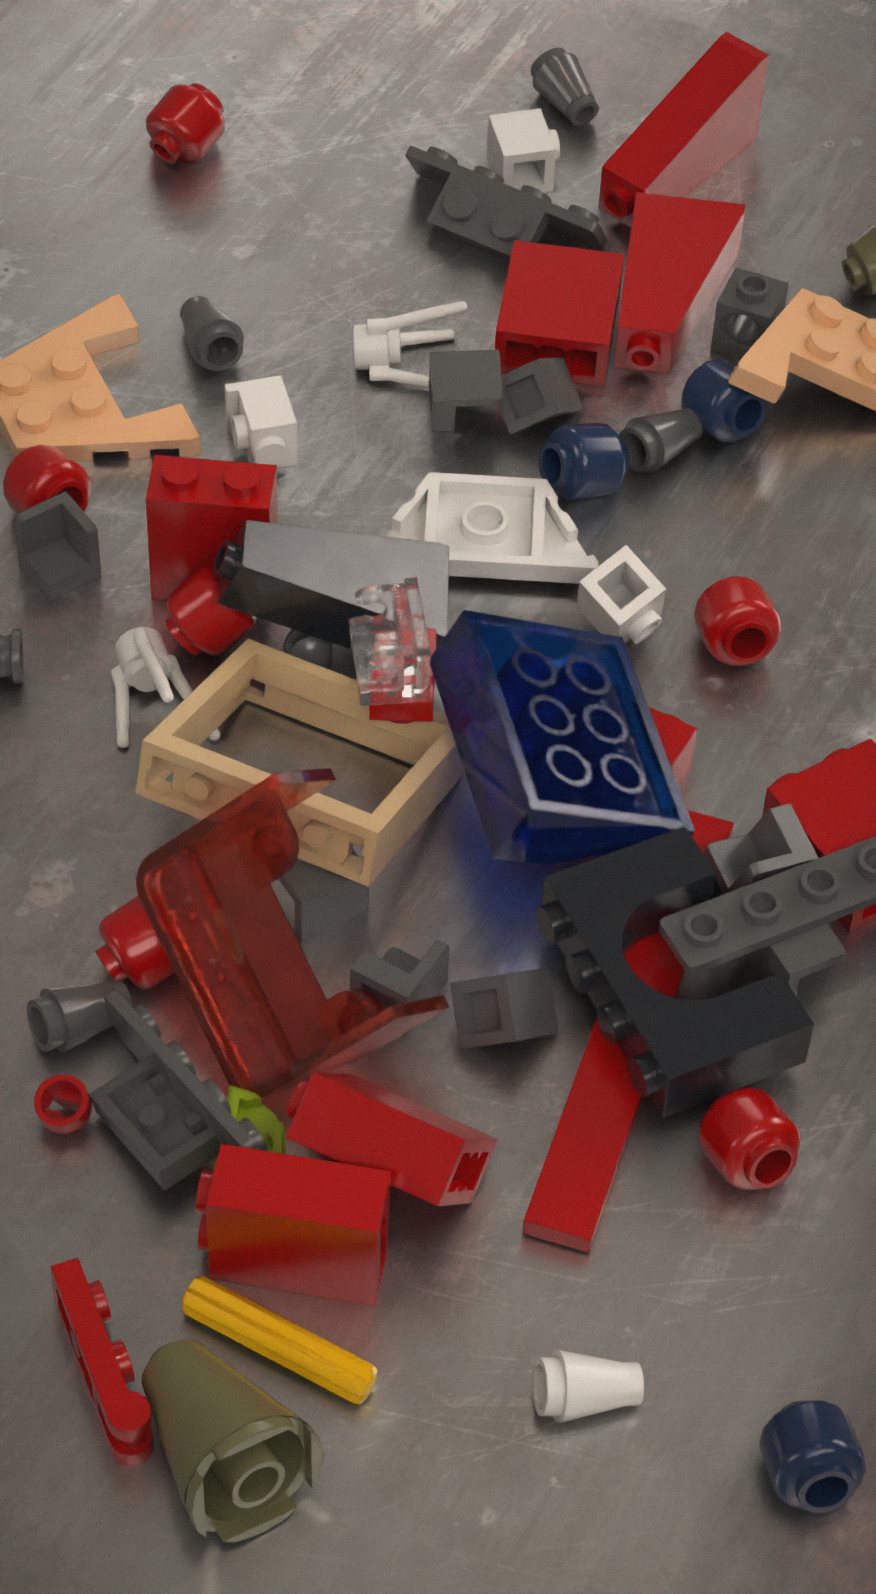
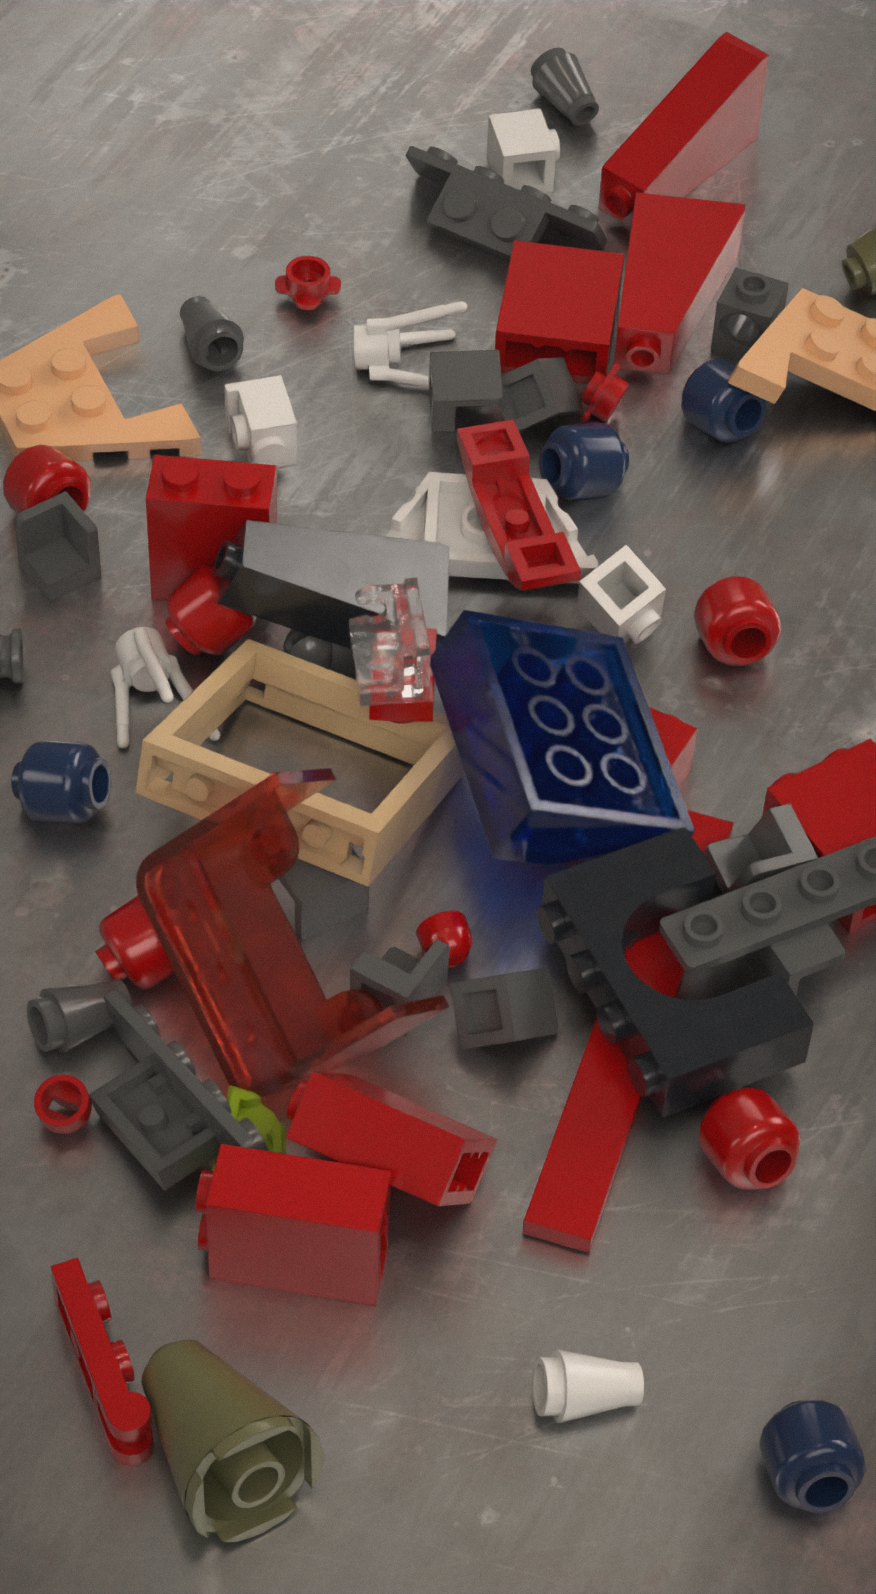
(61, 782): none -> dark blue head
(185, 123): red head -> none
(279, 1339): yellow axle -> none
(308, 282): none -> red plate
(449, 928): none -> red hinge
(511, 508): none -> red slope
(603, 394): none -> red plate
(659, 438): dark grey cone -> none

